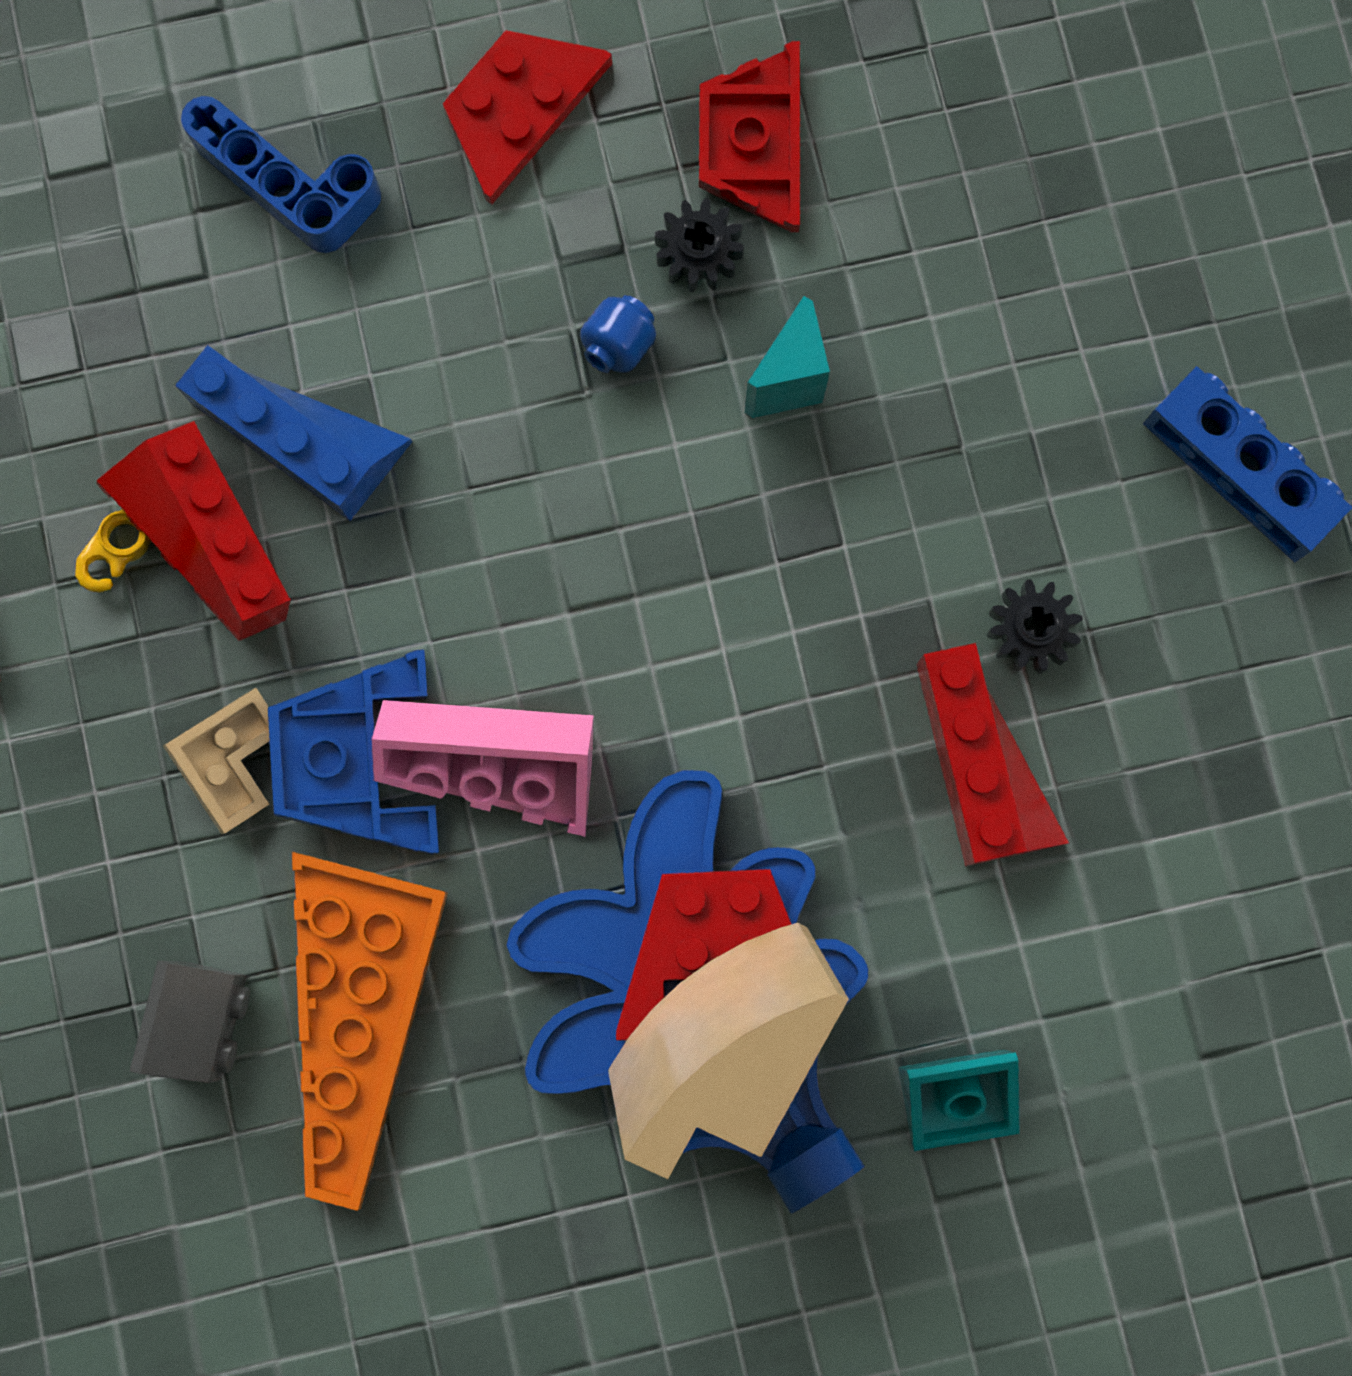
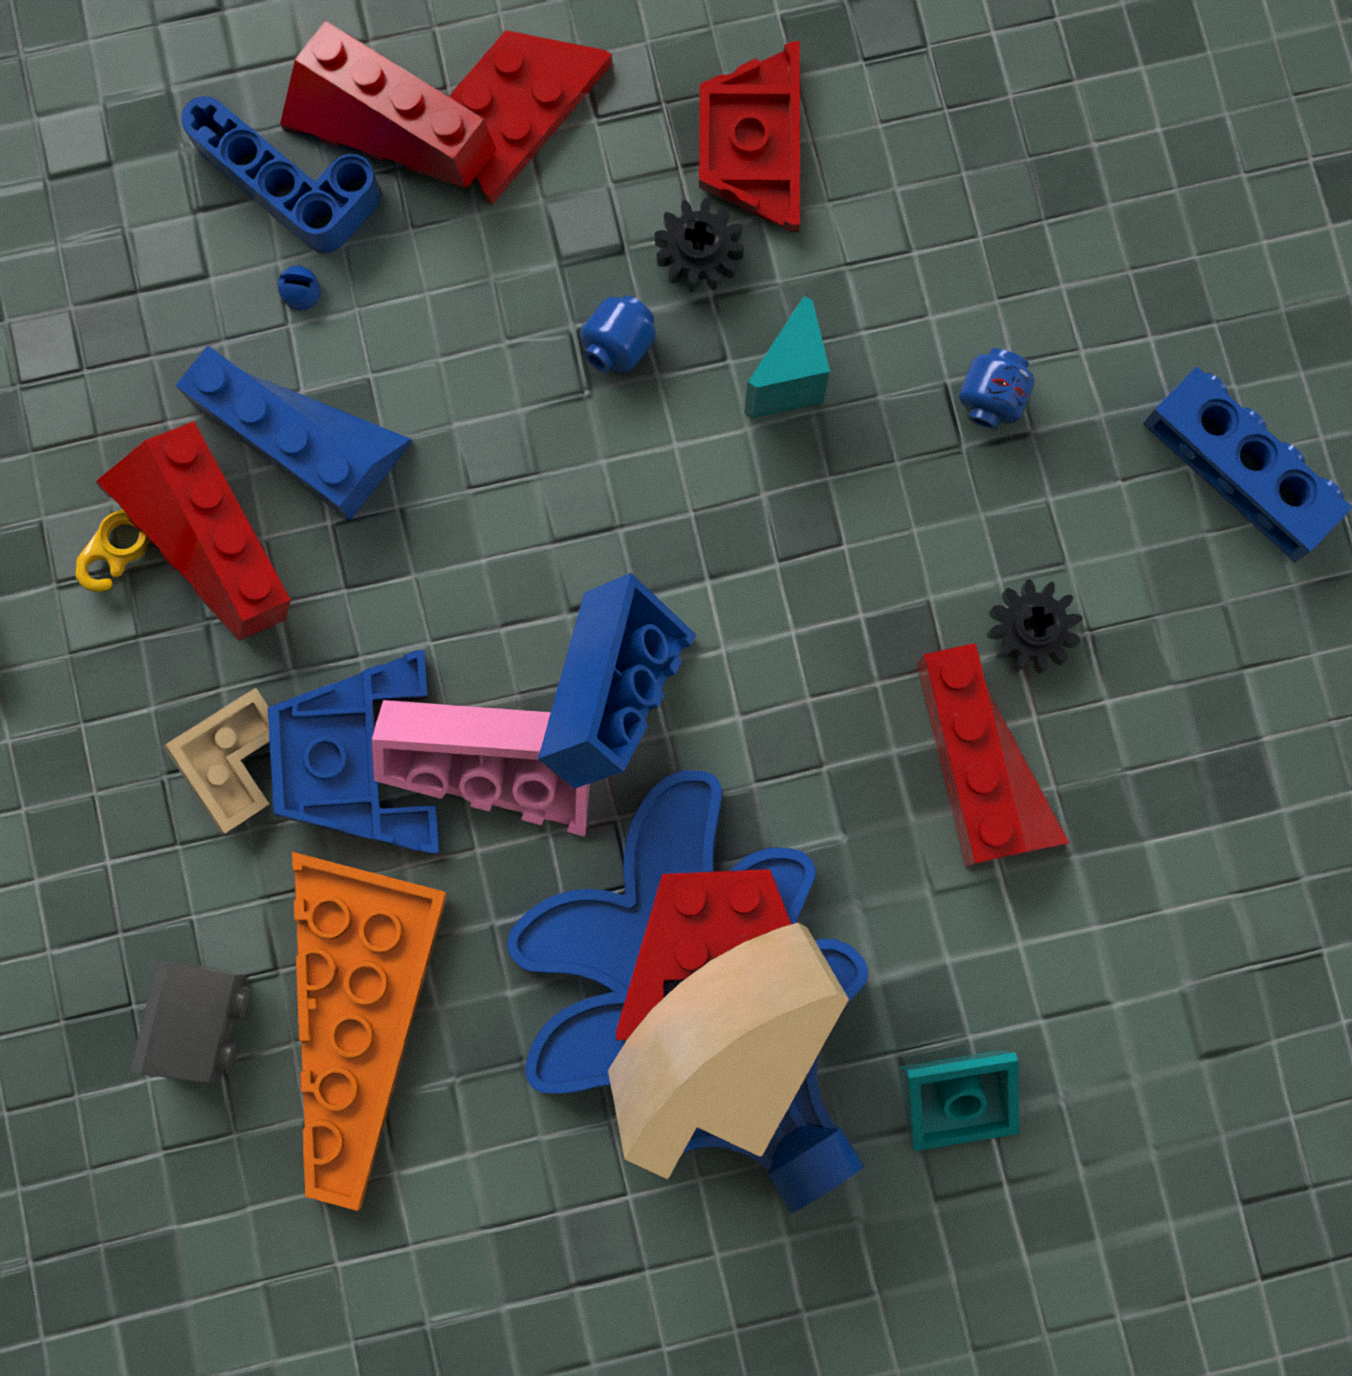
(298, 296): none -> blue hinge
(375, 106): none -> red wedge
(611, 680): none -> blue wedge
(996, 388): none -> blue head

